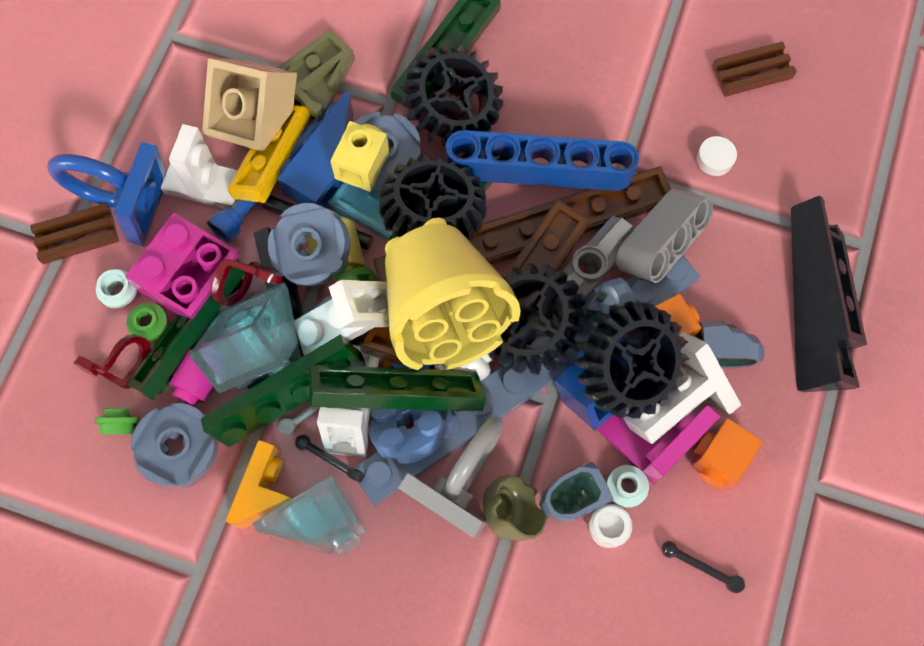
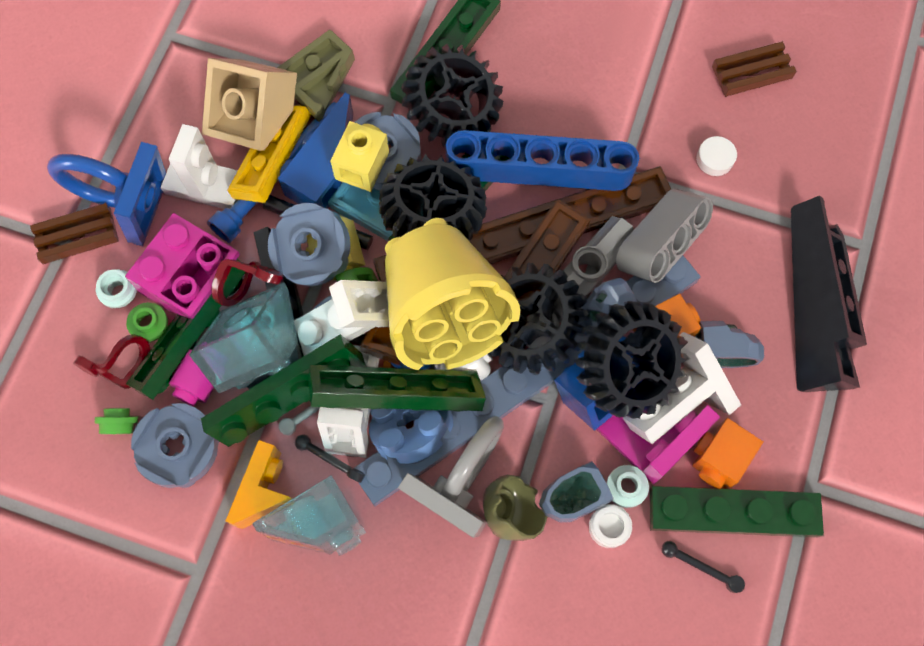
(736, 511): none -> dark green plate

